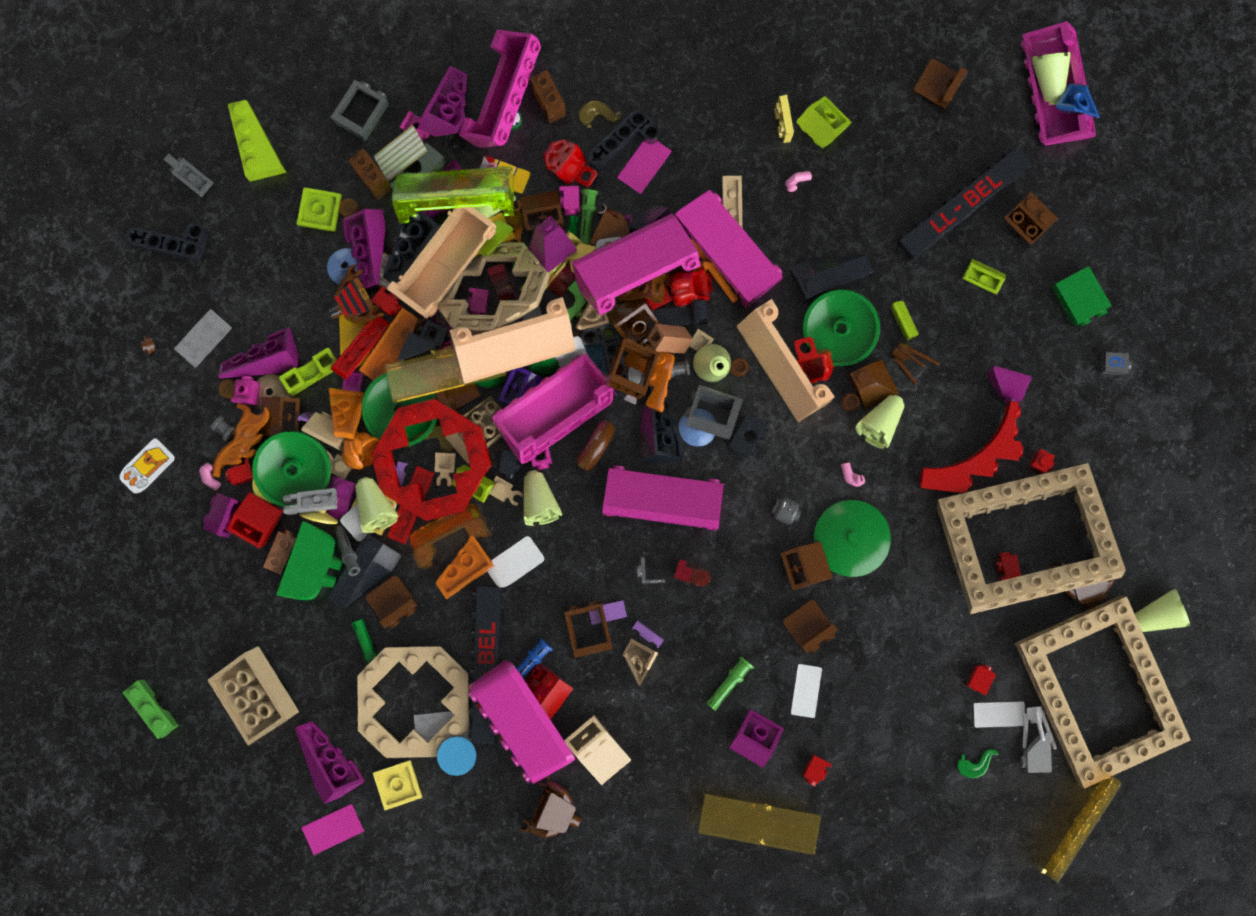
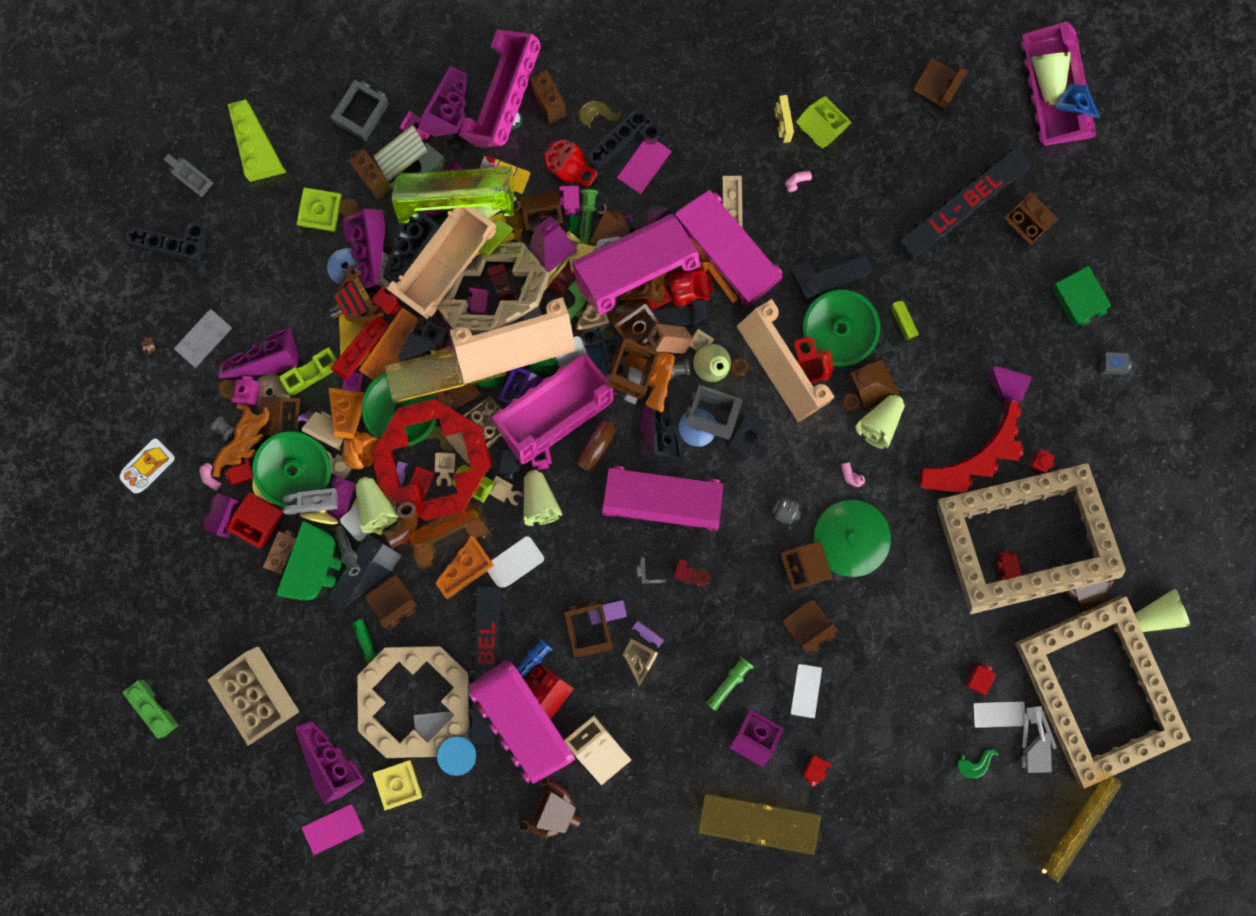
(404, 527): none -> reddish brown cylinder
(904, 352): reddish brown plant -> none
(984, 276): lime slope -> none

